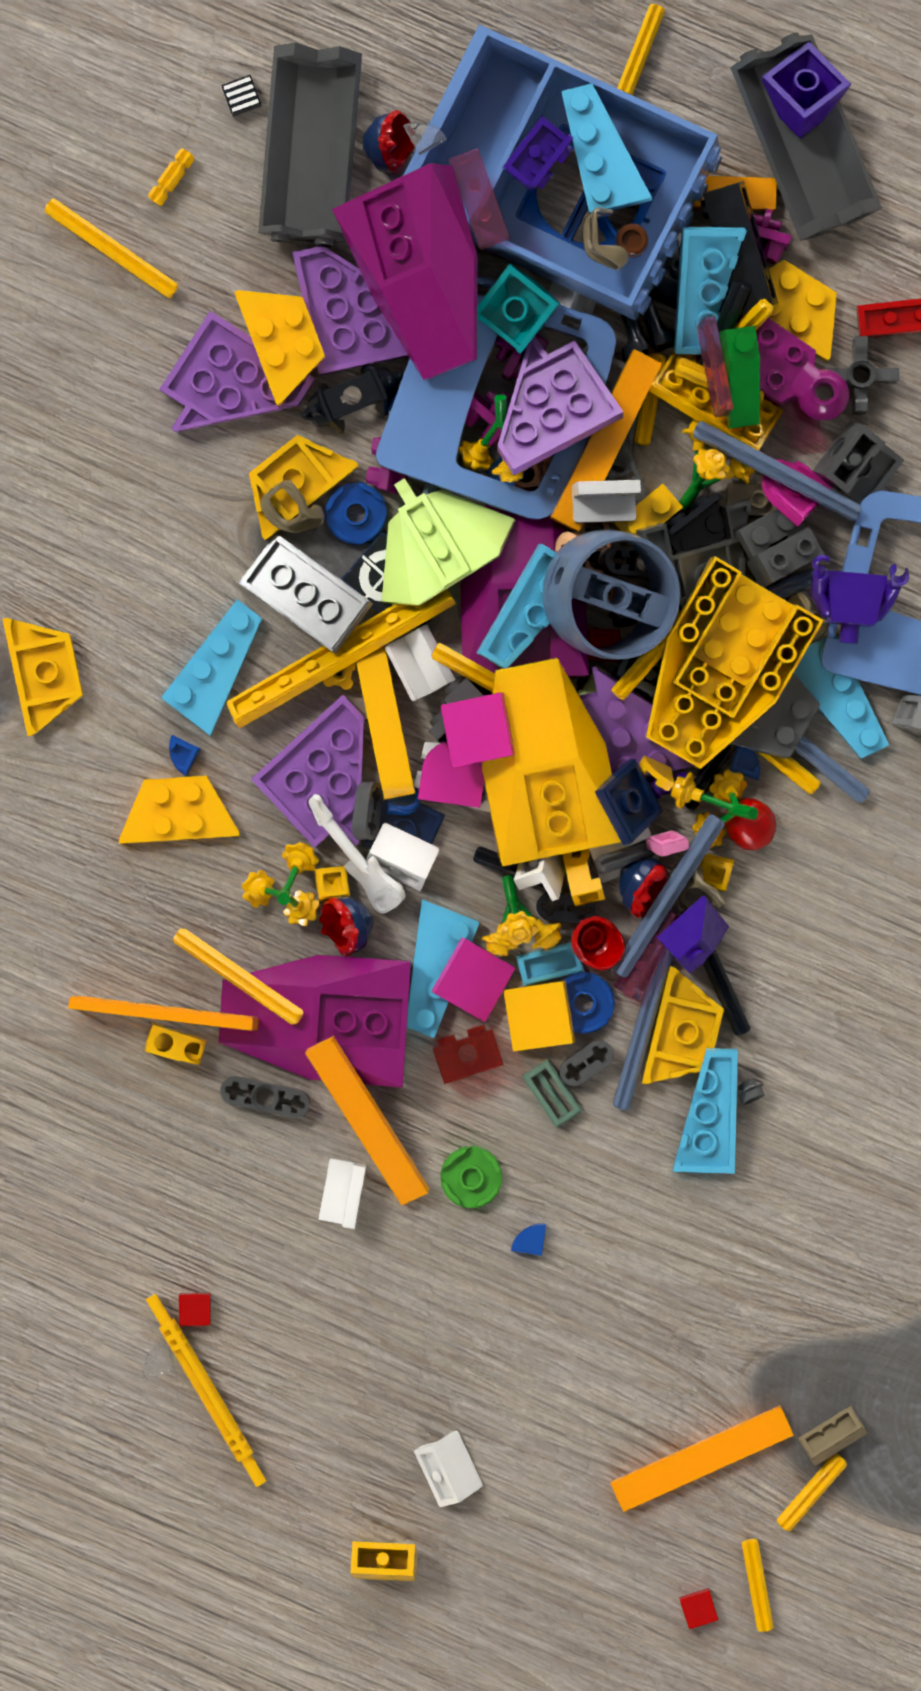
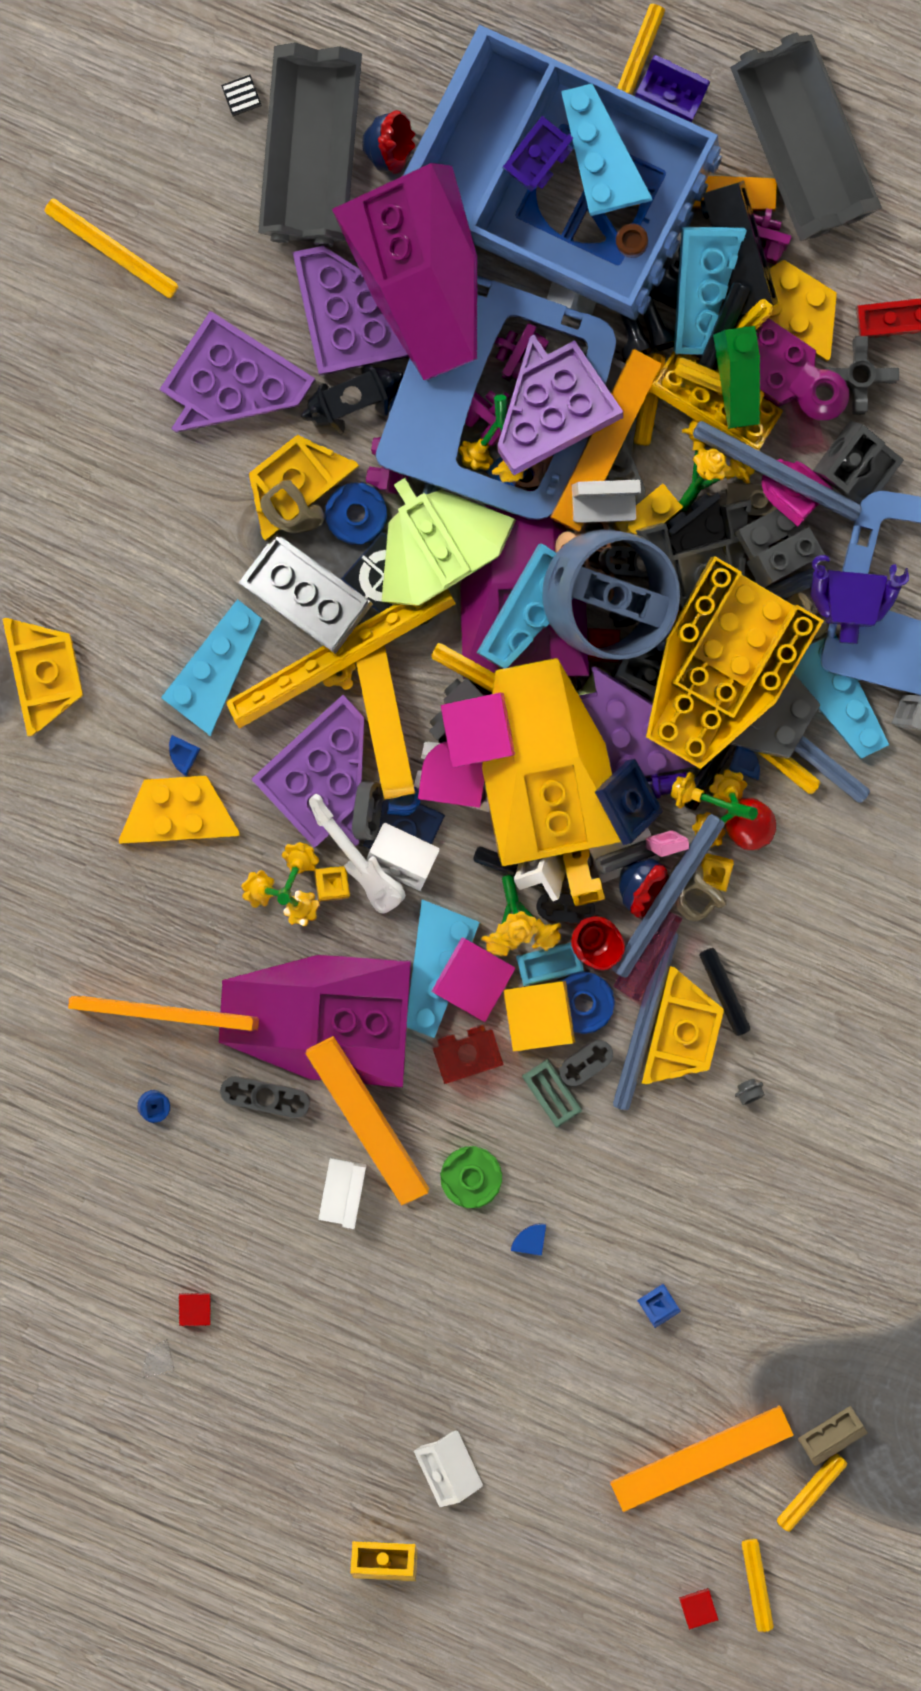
(153, 1106): none -> blue tile
(171, 177): yellow axle -> none
(174, 1044): yellow leg -> none
(206, 1390): yellow axle -> none
(238, 976): yellow axle -> none
(282, 339): yellow wing -> none
(346, 924): red hair -> none
(415, 665): white panel -> none
(424, 136): clear tile -> none
(479, 199): clear pink tile -> none
(517, 307): teal slope -> none
(607, 255): dark tan piece -> none
(638, 670): yellow axle -> none
(659, 1305): none -> blue tile
(660, 771): yellow tile -> none
(672, 88): none -> dark purple bracket
(694, 934): dark purple slope -> none
(710, 1126): medium azure wing -> none
(714, 367): clear pink tile -> none
(804, 89): dark purple slope -> none

